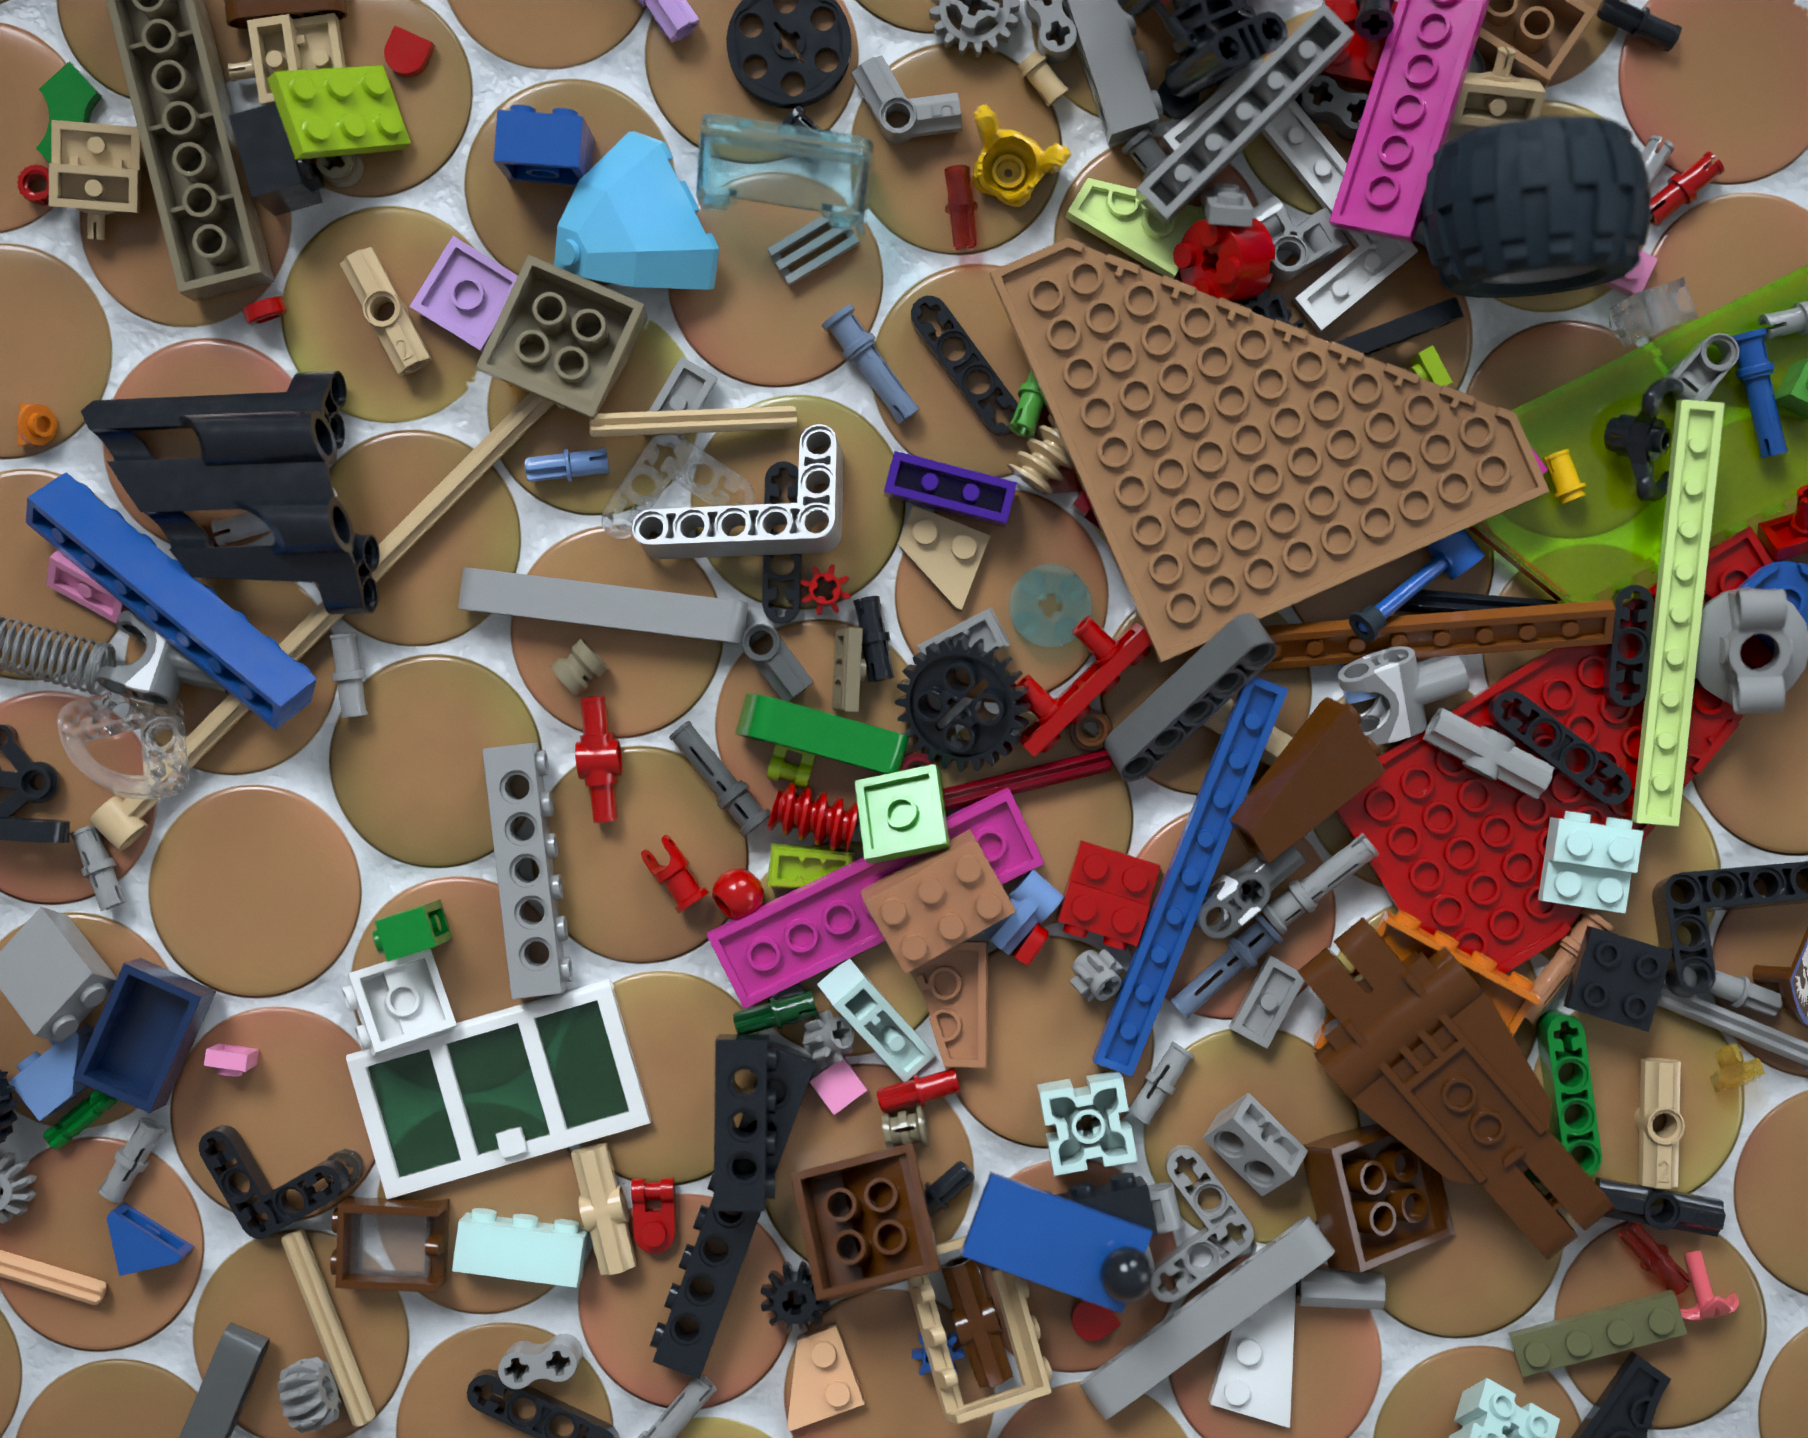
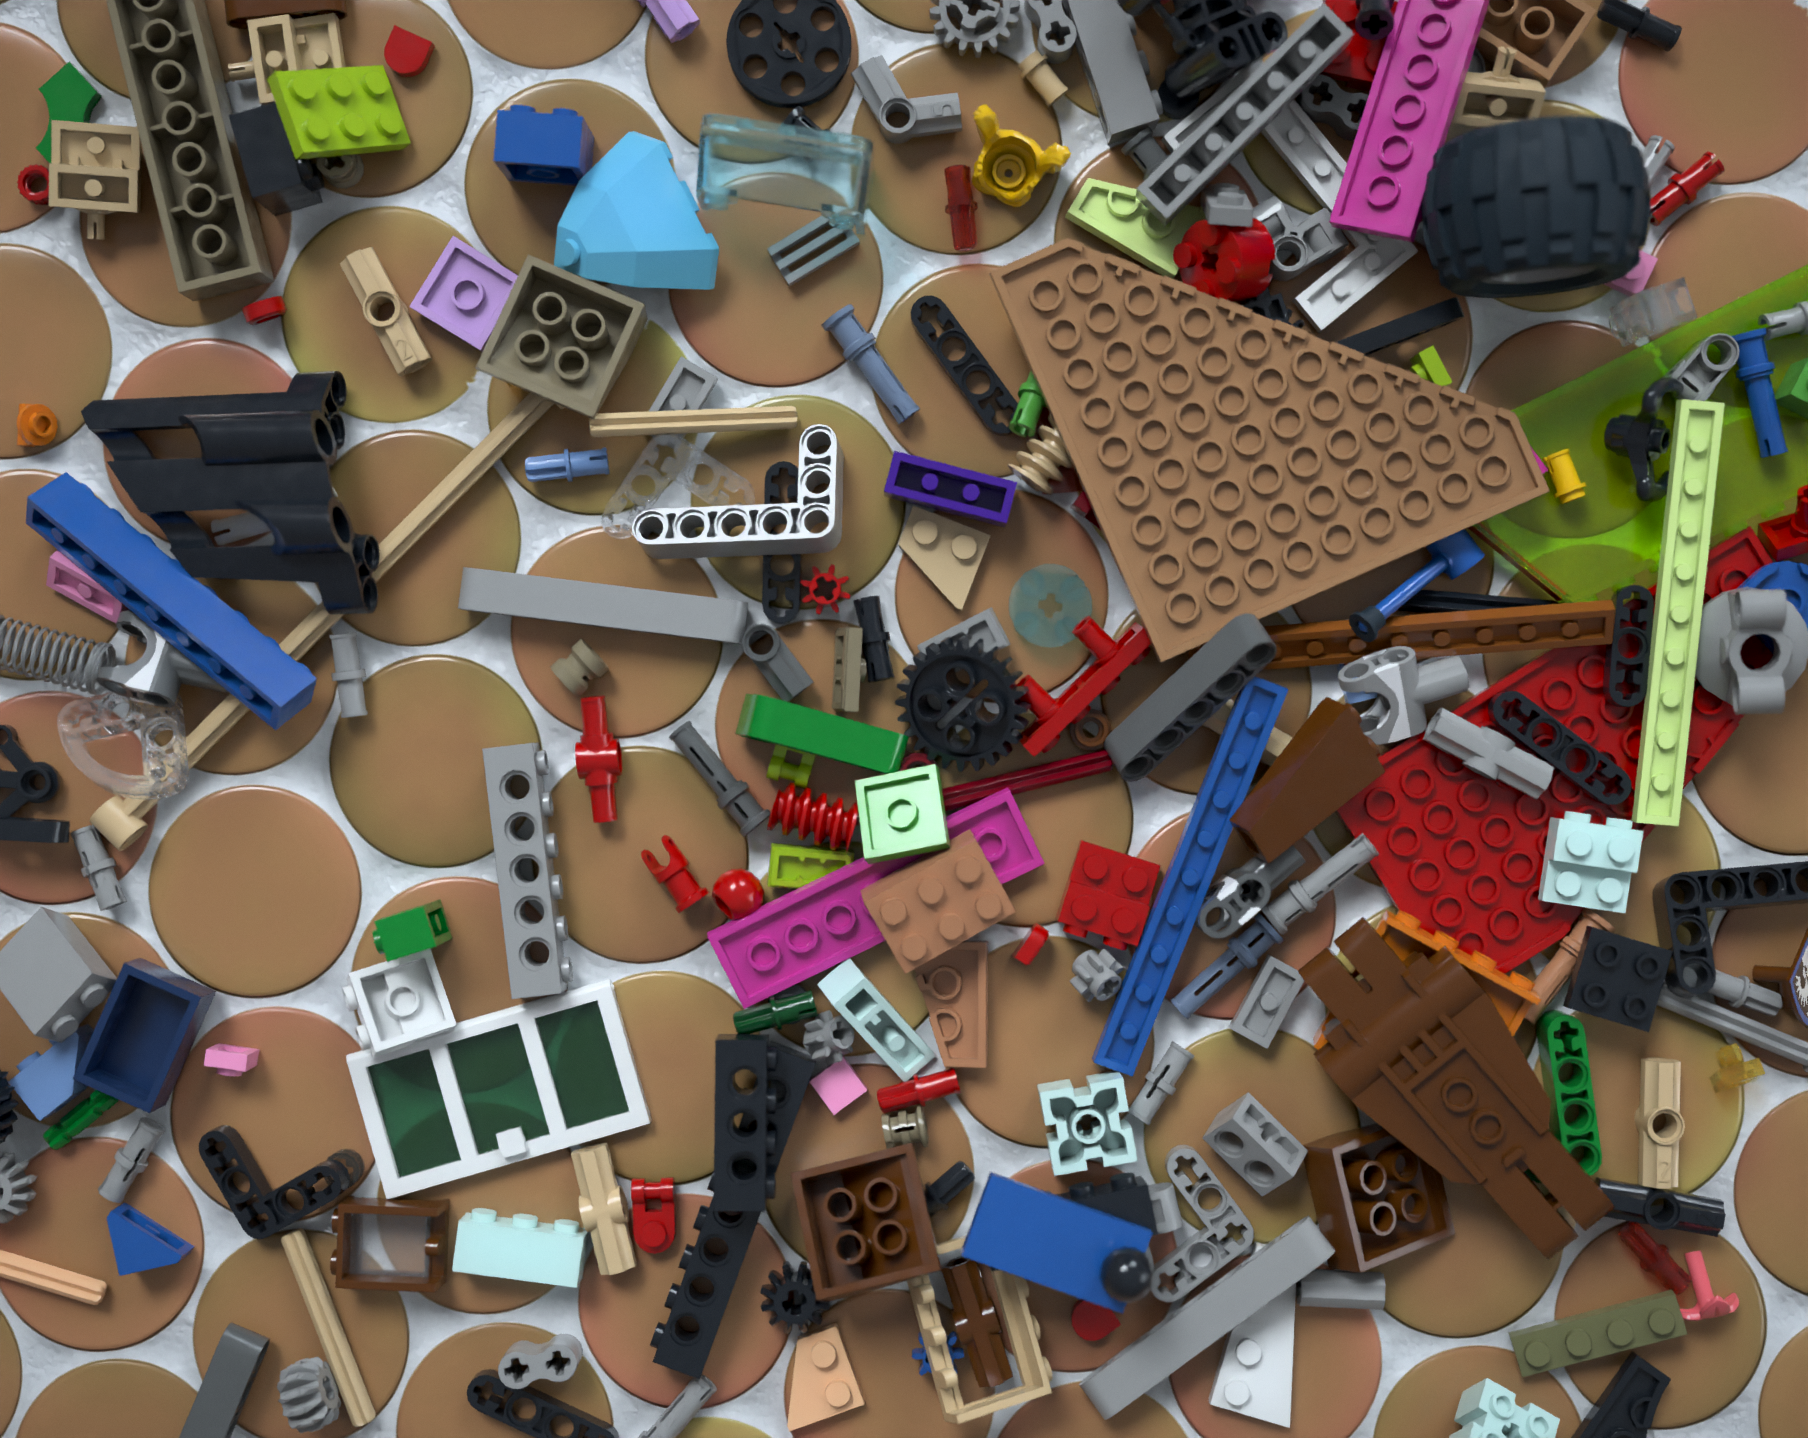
(1033, 901): medium blue piece -> none

